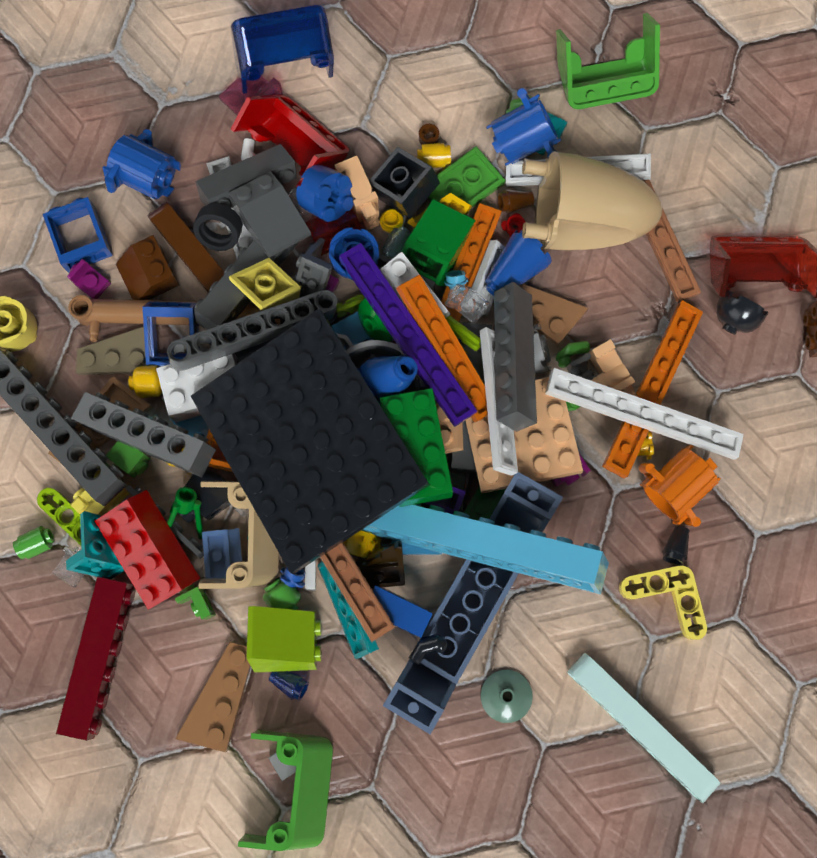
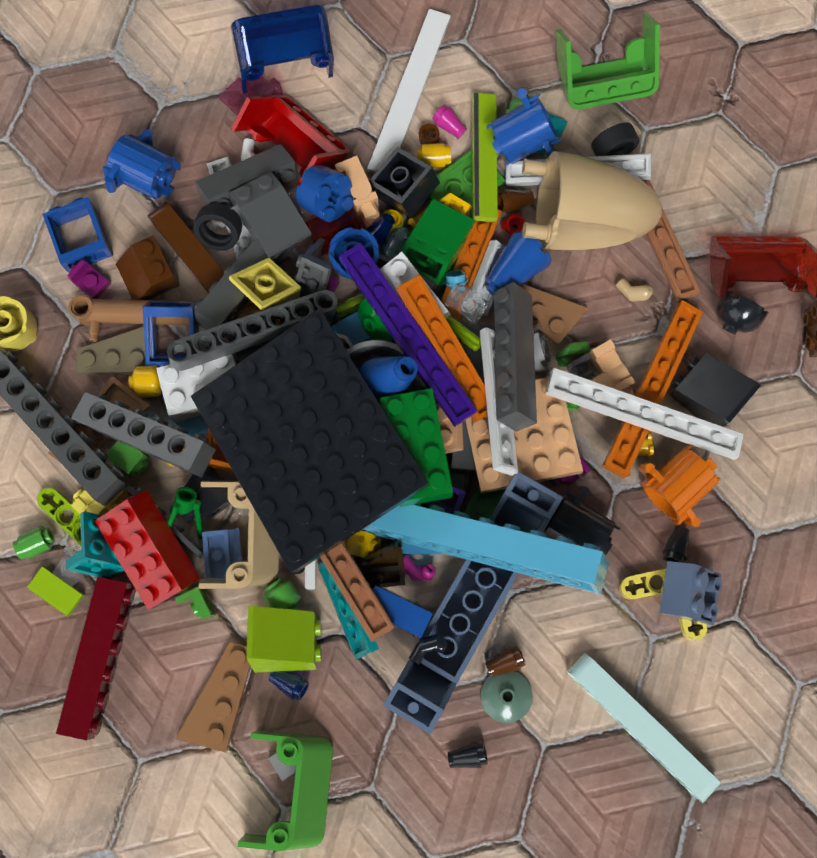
(55, 591): none -> lime tile
(292, 580): blue plate -> none
(381, 228): none -> clear blue cone
(410, 88): none -> white tile
(418, 572): none -> dark pink arm
(449, 121): none -> dark pink cone
(469, 756): none -> black cone
(484, 159): none -> lime tile
(506, 662): none -> reddish brown cone
(580, 523): none -> black container
(616, 140): none -> black tyre
(634, 293): none -> tan arm
(690, 592): none -> sand blue slope
(713, 390): none -> black slope

